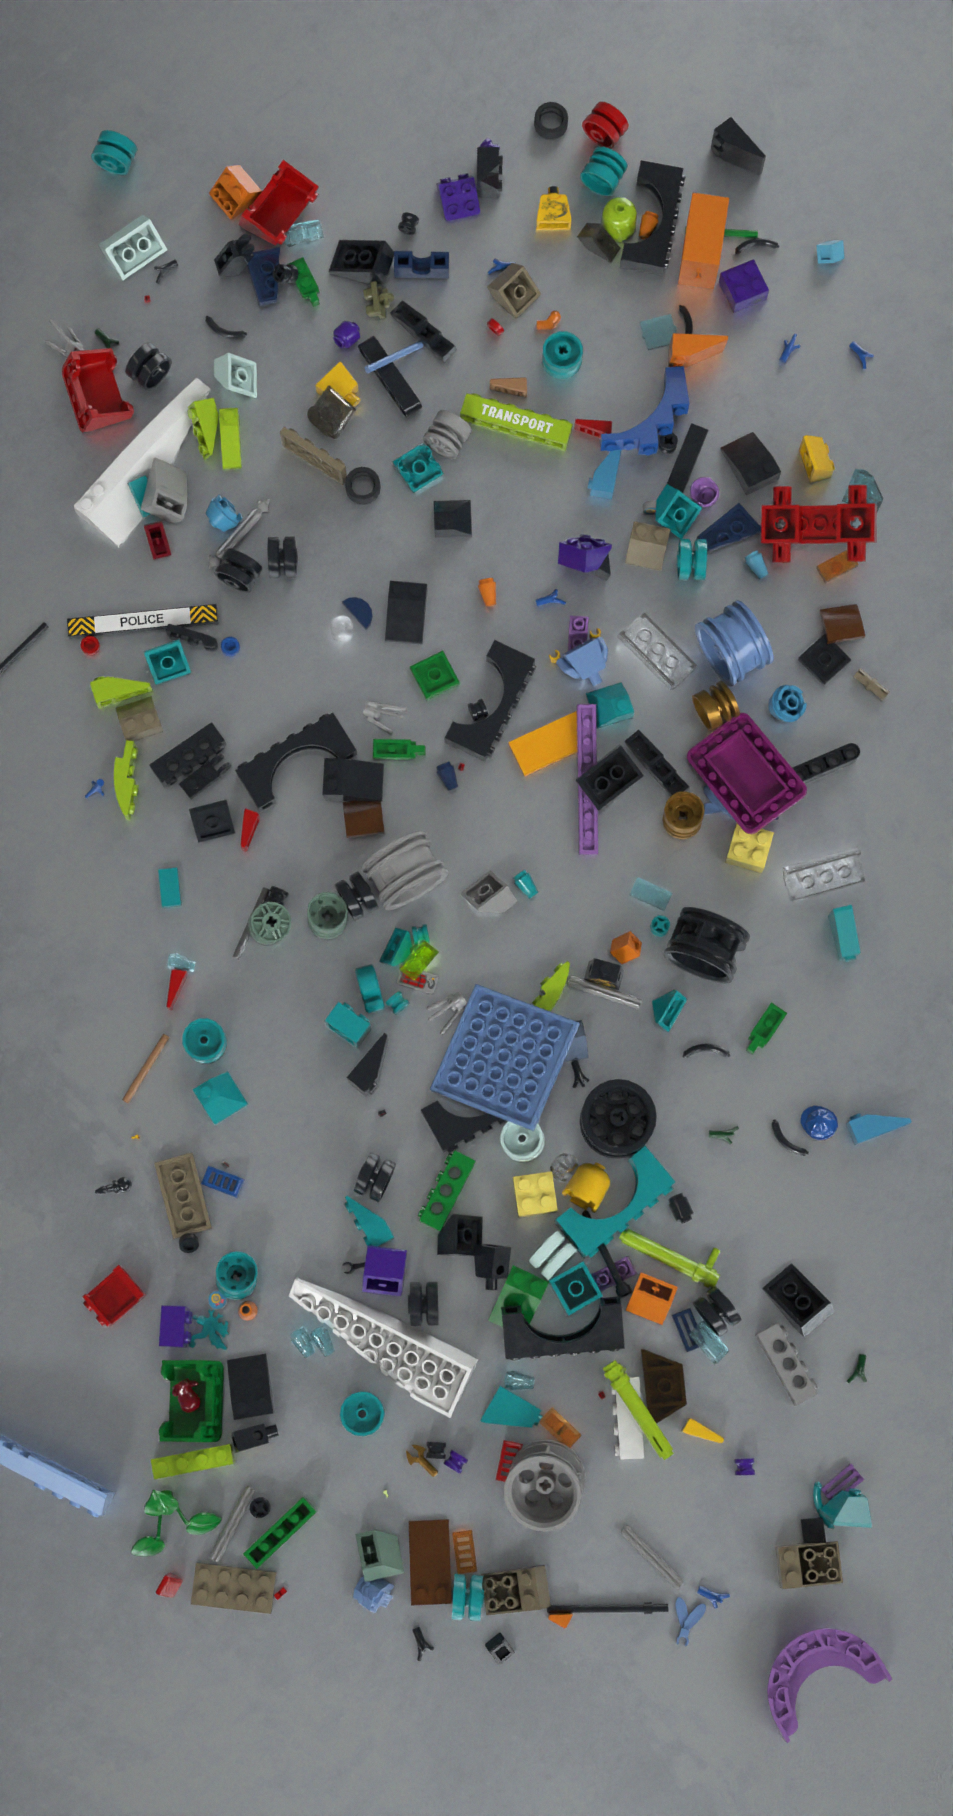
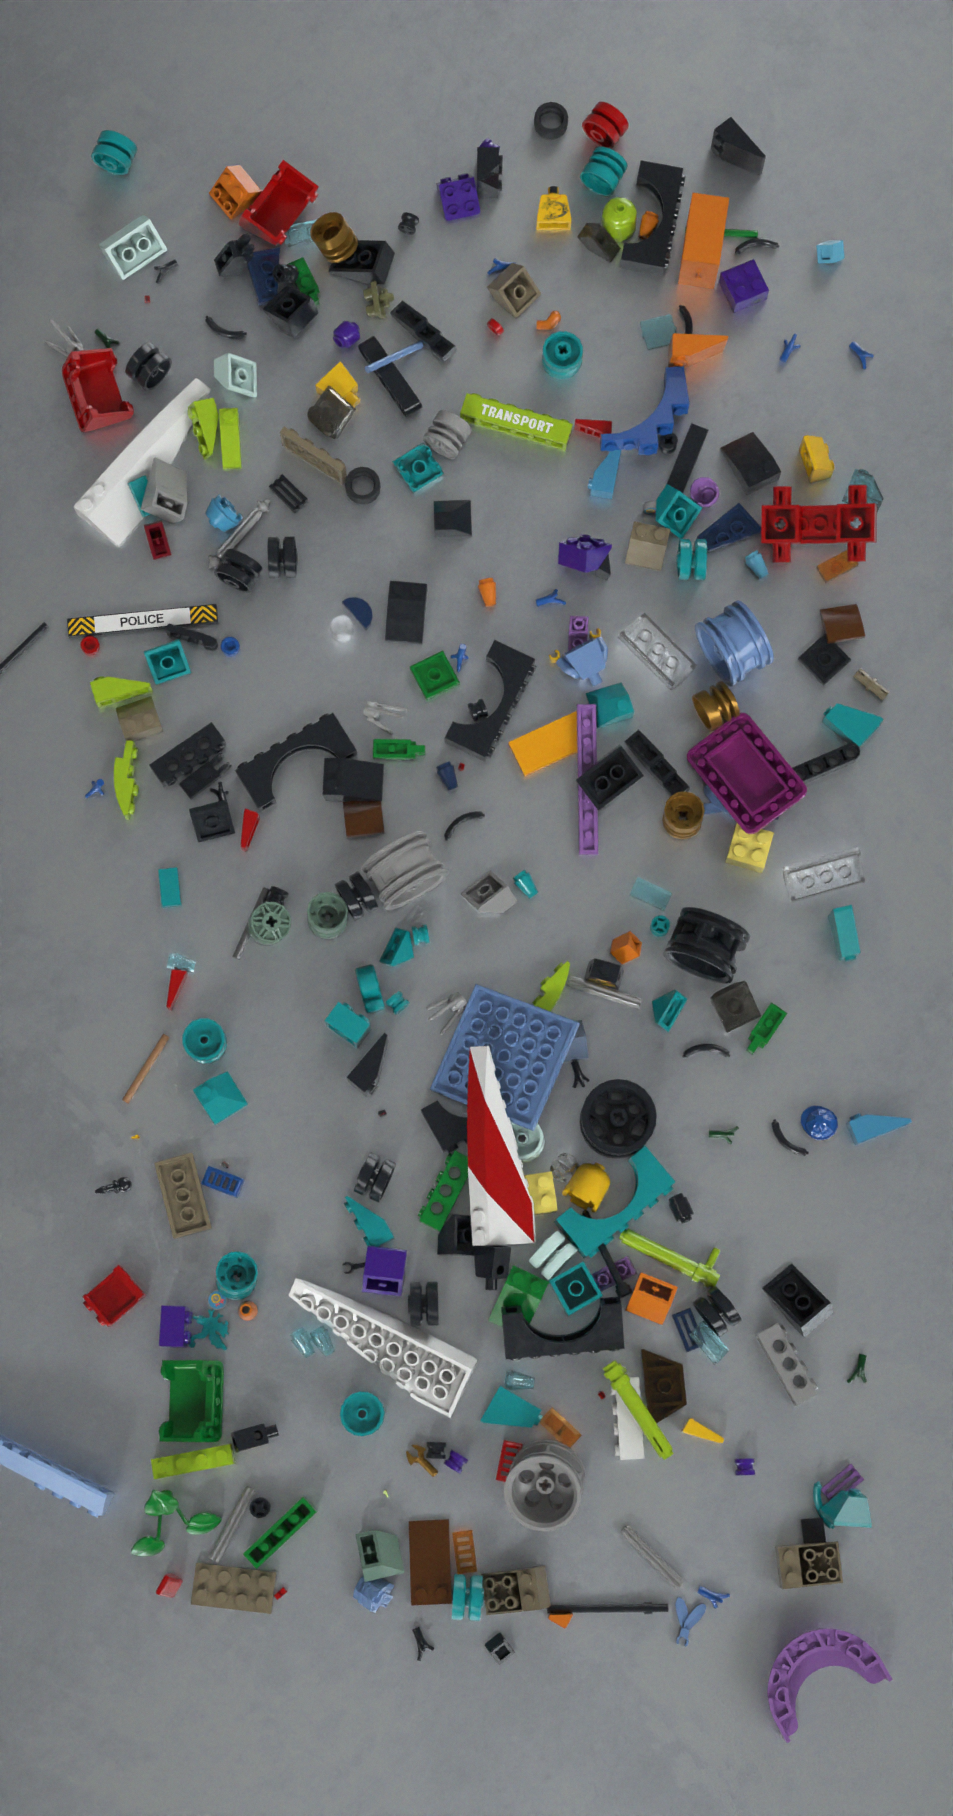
(187, 1397): dark red animal -> none
(188, 1243): black tile -> none
(220, 792): none -> black bar
(250, 1387): black slope -> none
(277, 482): none -> black tile
(291, 310): none -> black slope
(334, 237): none -> pearl gold wheel
(409, 266): dark blue arch -> none
(419, 959): clear neon green slope -> none
(425, 982): tile -> none
(460, 655): none -> blue bar
(461, 819): none -> black piece
(497, 1187): none -> wedge
(511, 386): medium nougat slope -> none
(735, 1005): none -> clear smoke slope
(787, 703): dark azure cone -> none
(851, 724): none -> teal slope

